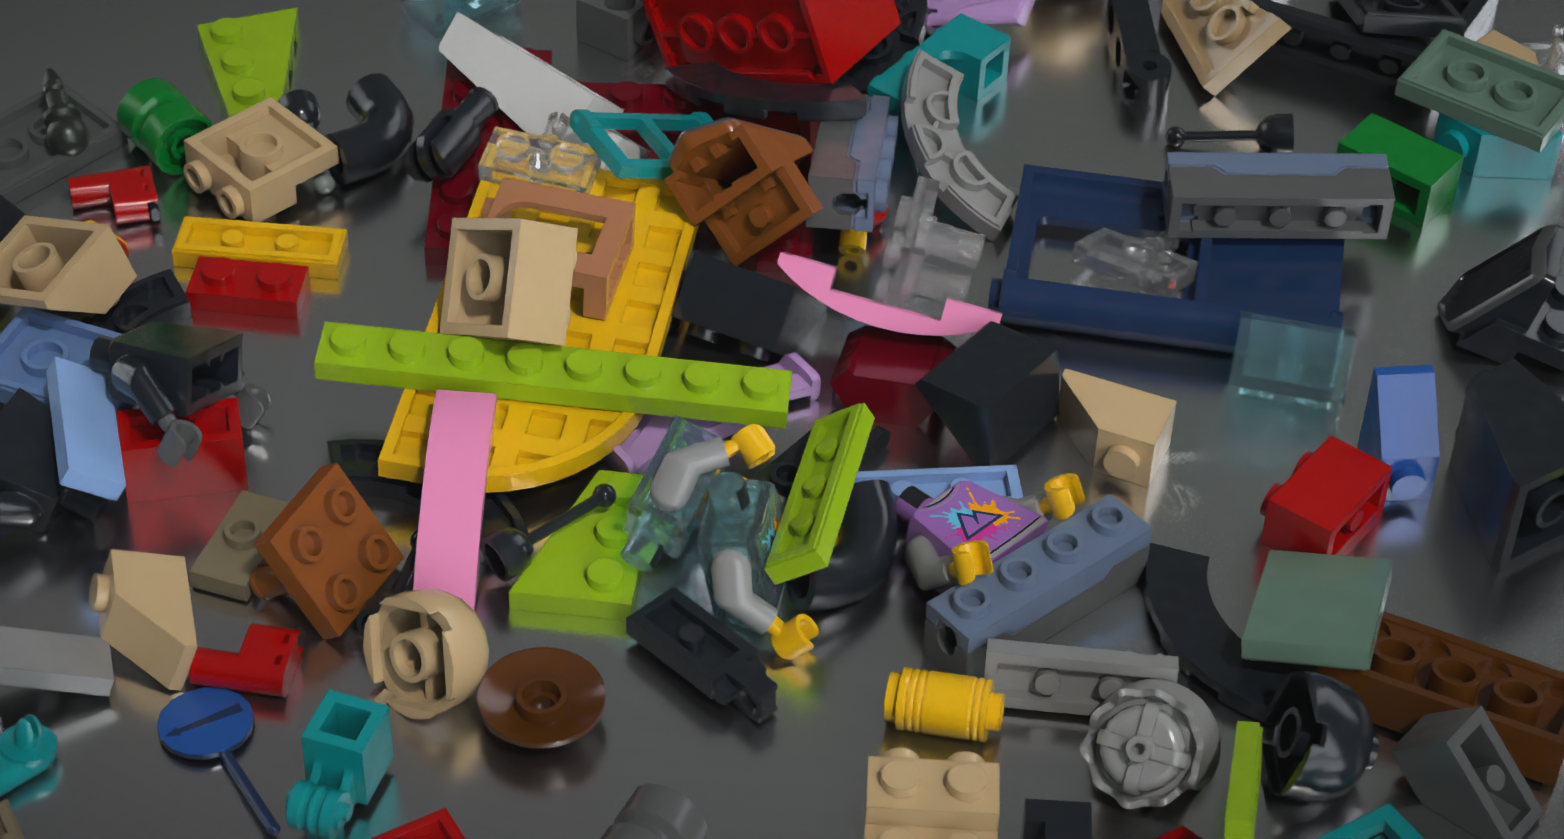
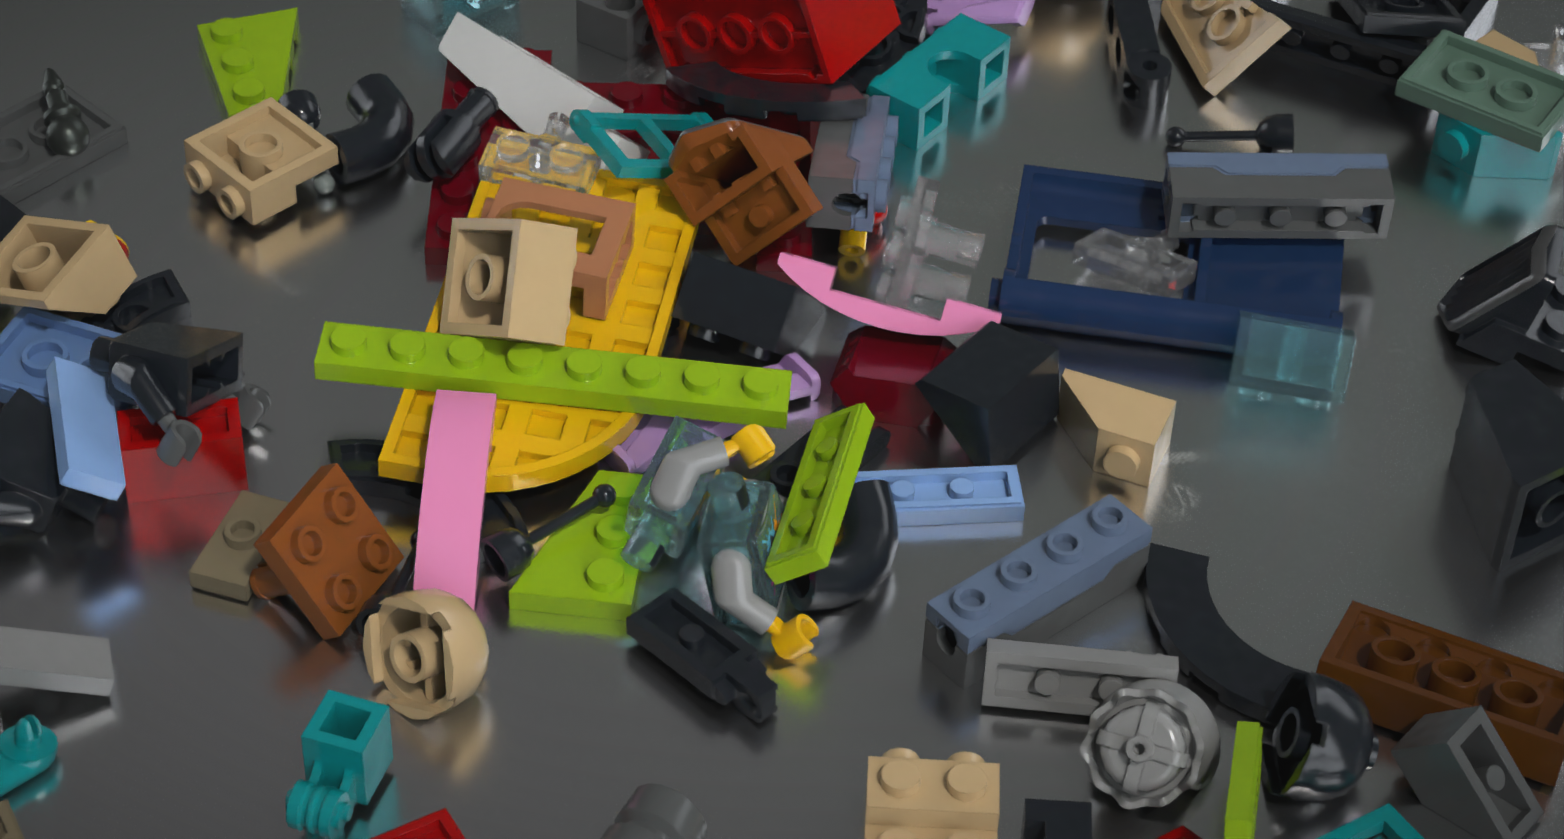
(127, 190): red piece -> none
(147, 612): tan slope -> none
(159, 121): green wheel -> none
(209, 726): blue piece -> none
(248, 287): red plate -> none
(262, 665): red piece -> none
(301, 245): yellow tile -> none
(541, 697): reddish brown dish -> none
(932, 136): light grey tile -> none
(943, 704): yellow head -> none
(972, 527): torso -> none
(1317, 610): sand green tile -> none
(1325, 500): red brick -> none
(1403, 429): slope -> none
(1420, 169): green brick -> none

